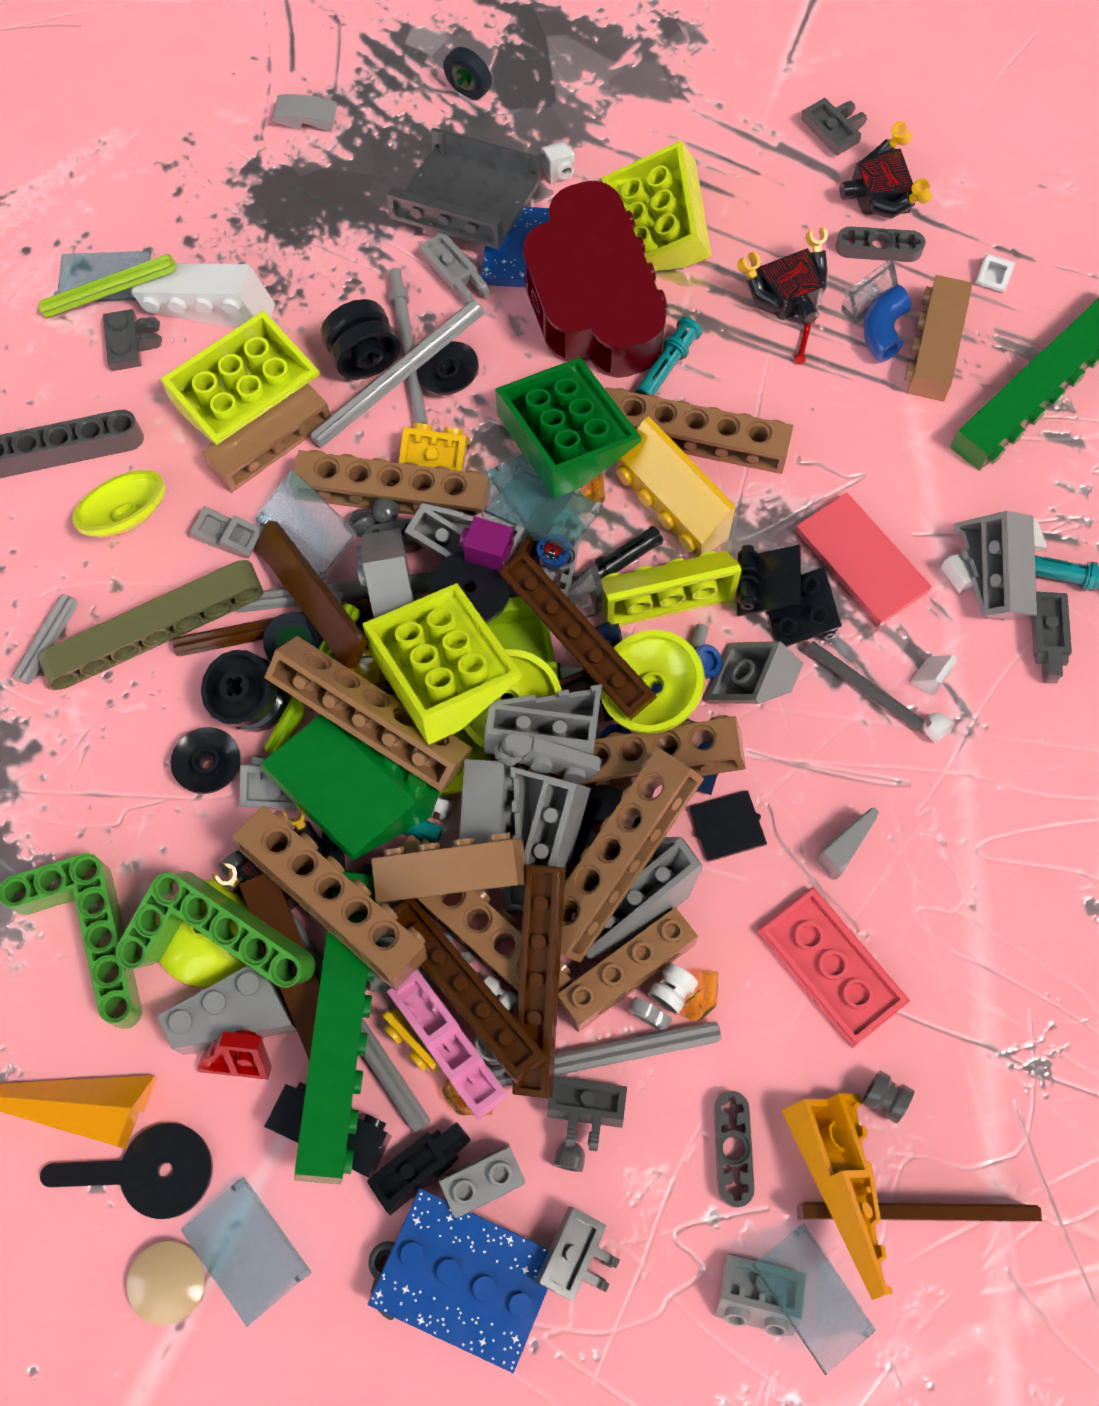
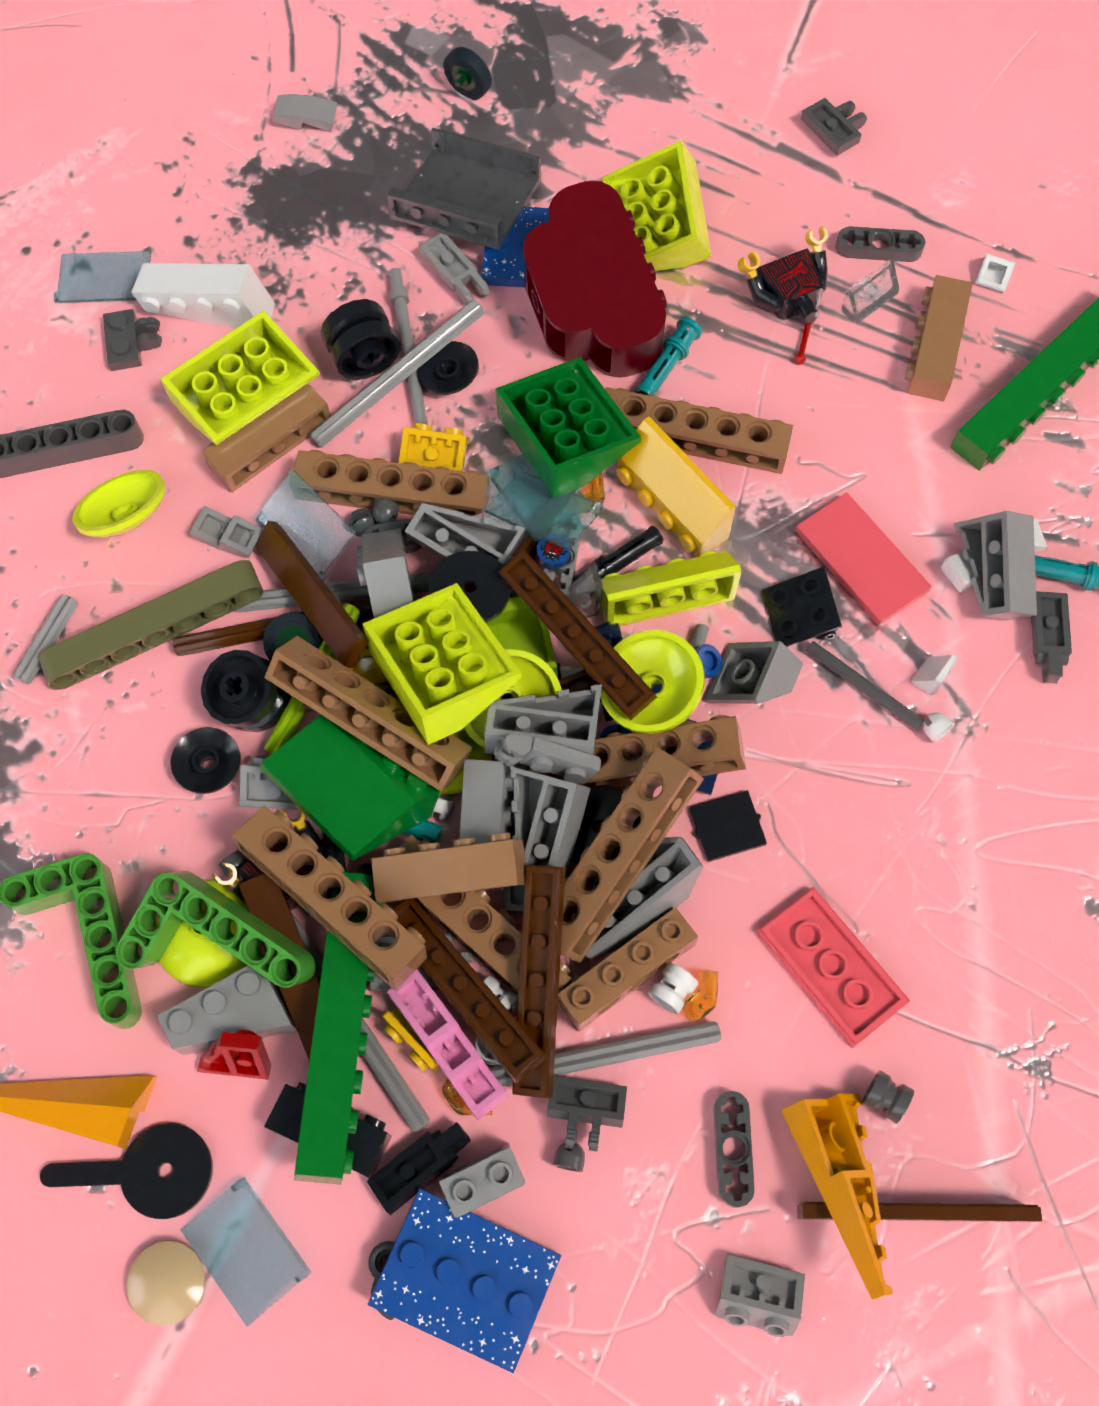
(107, 285): lime axle -> none
(487, 543): magenta brick -> none
(557, 161): white plate -> none
(572, 1253): hinge -> none
(649, 1013): light grey tile -> none
(768, 579): black hinge -> none
(814, 1298): clear light blue piece -> none
(841, 850): light grey slope -> none
(880, 321): blue cylinder -> none
(883, 179): black torso -> none

